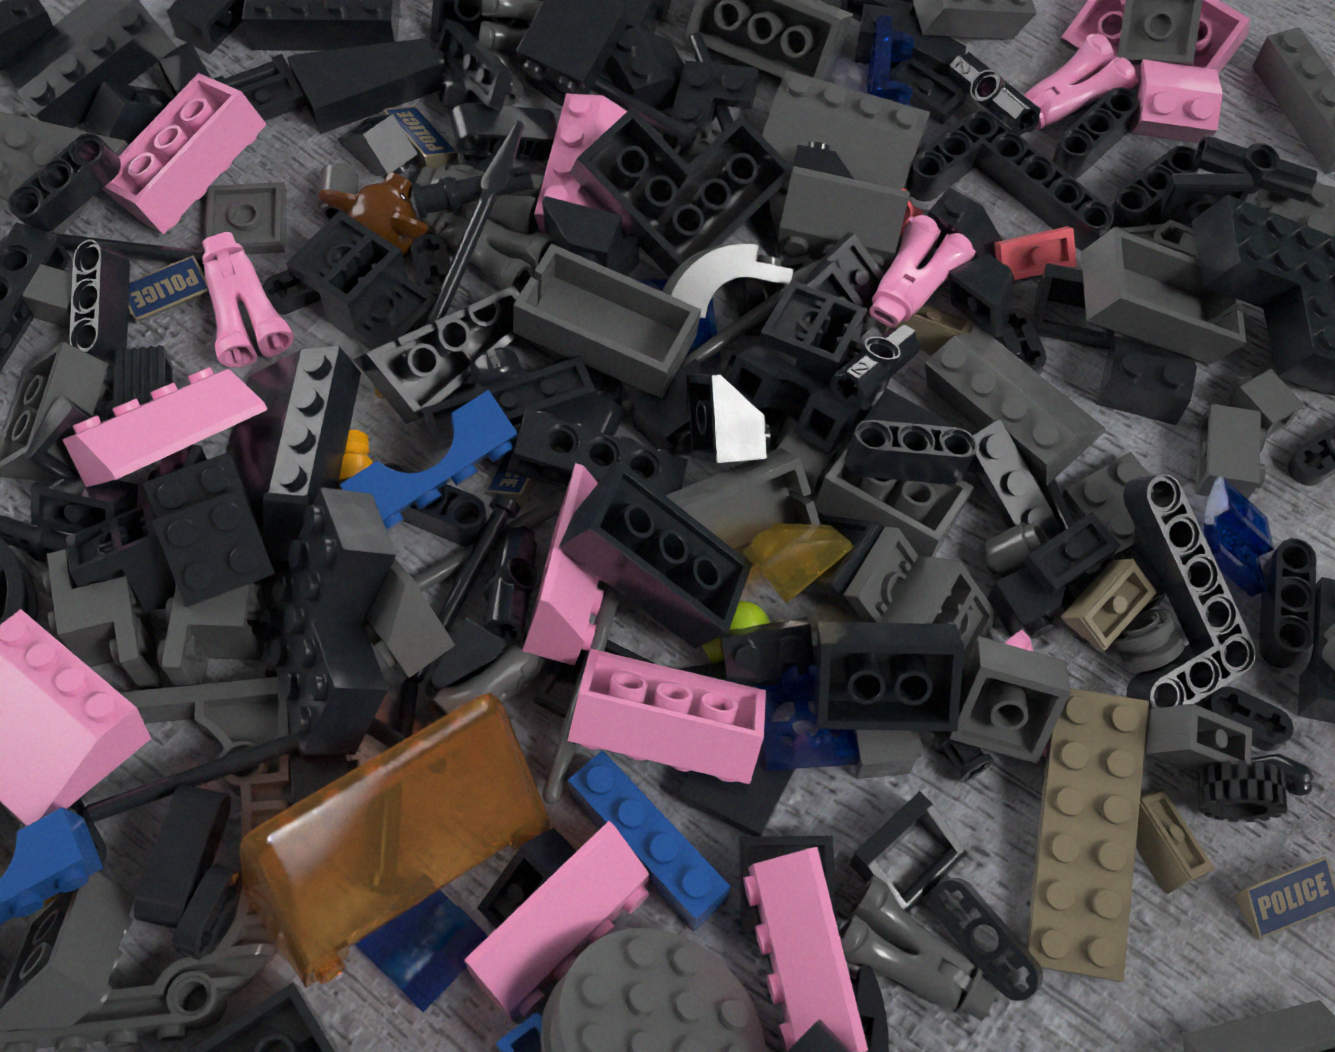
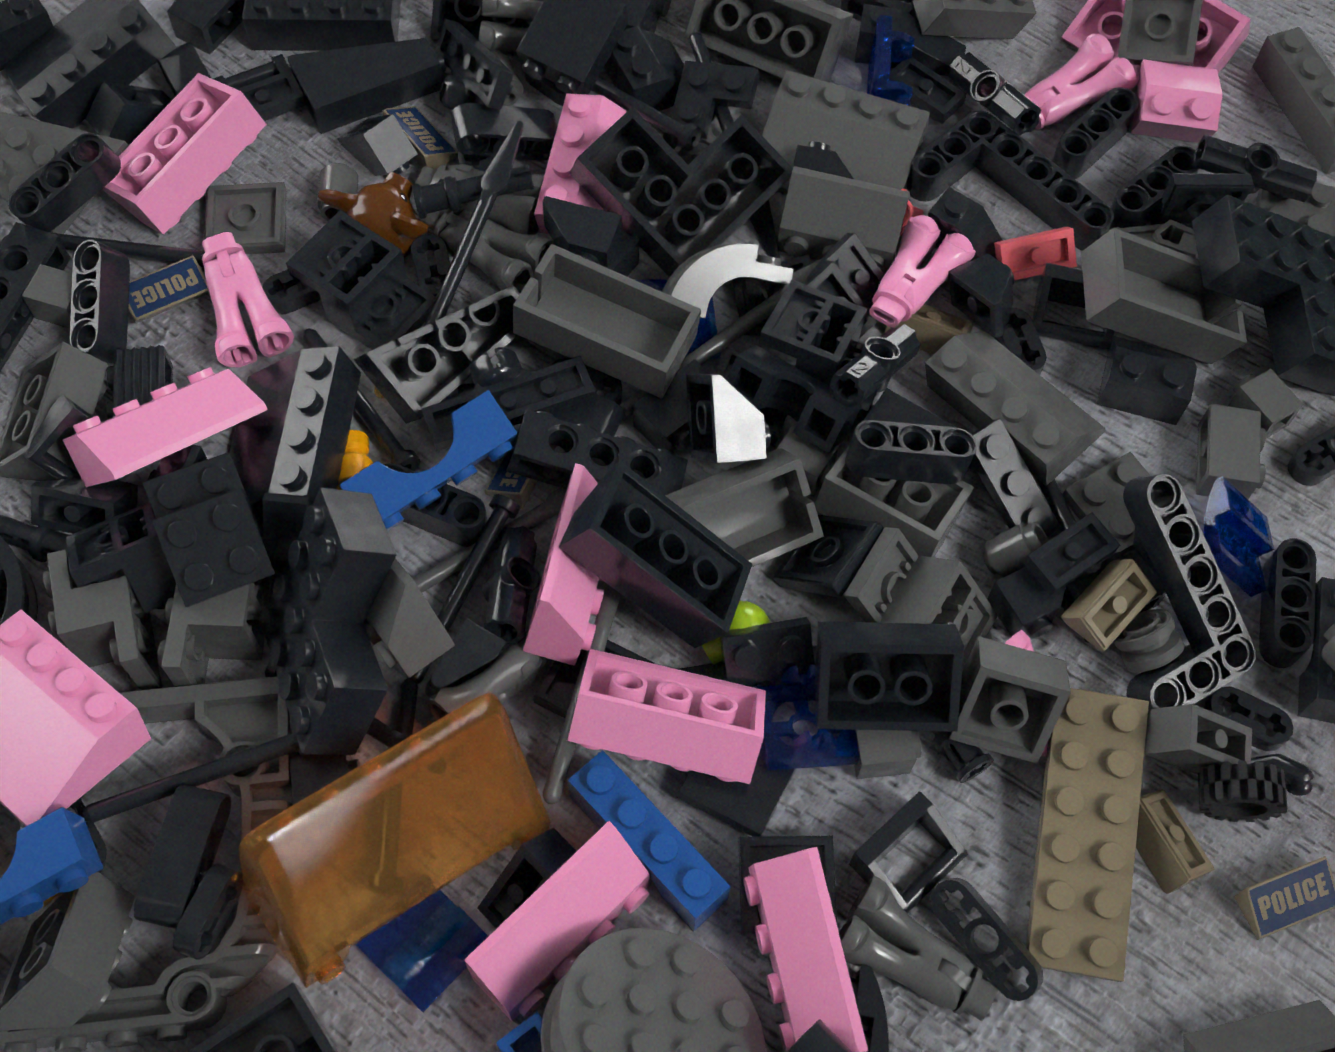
(371, 418): none -> black bar
(795, 555): clear yellow slope -> none

